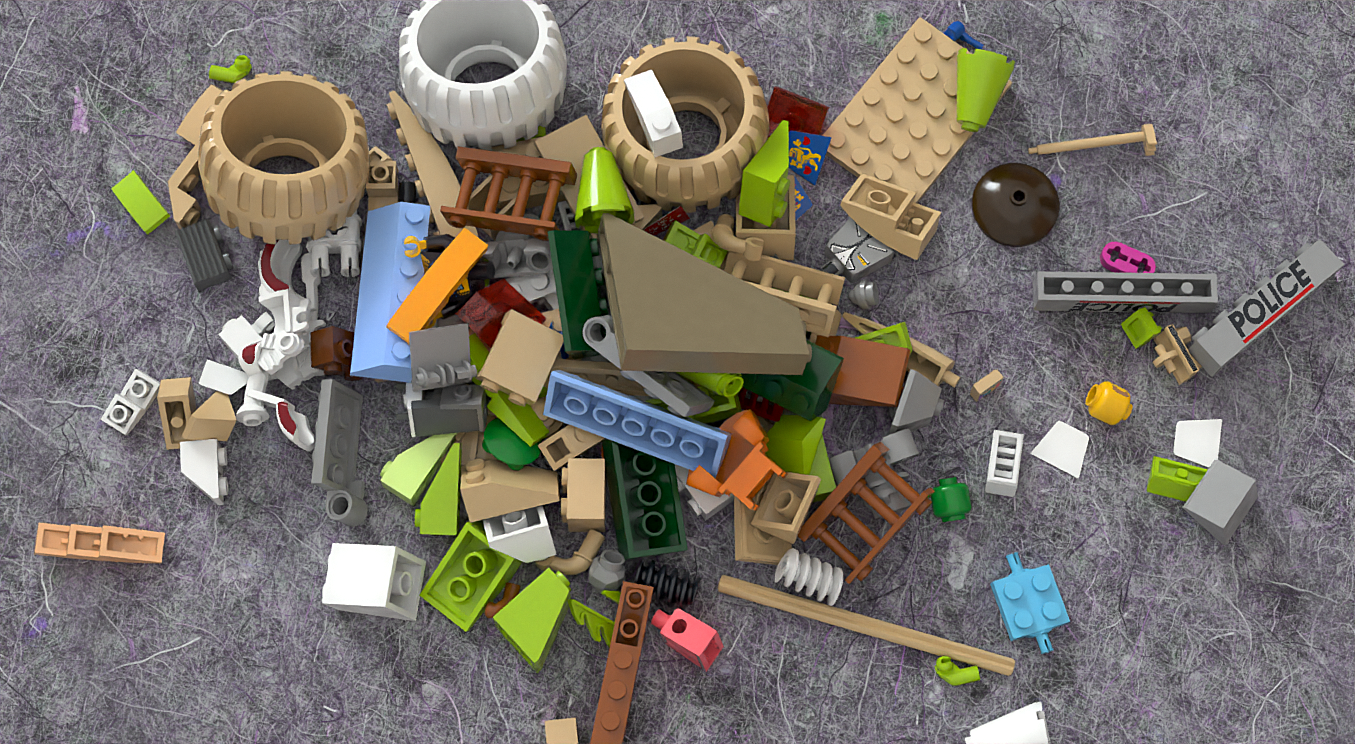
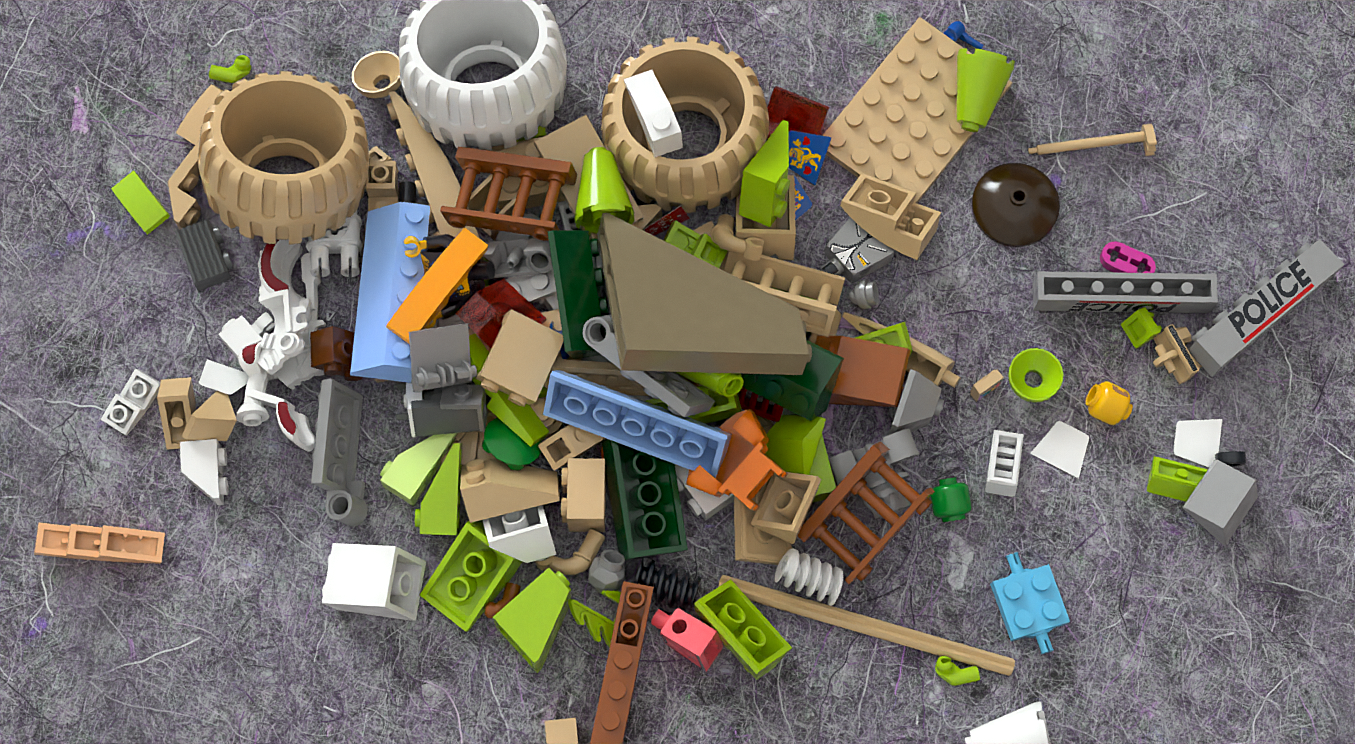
(372, 69): none -> tan piece
(742, 628): none -> lime slope
(1042, 363): none -> lime piece
(1232, 458): none -> black tile

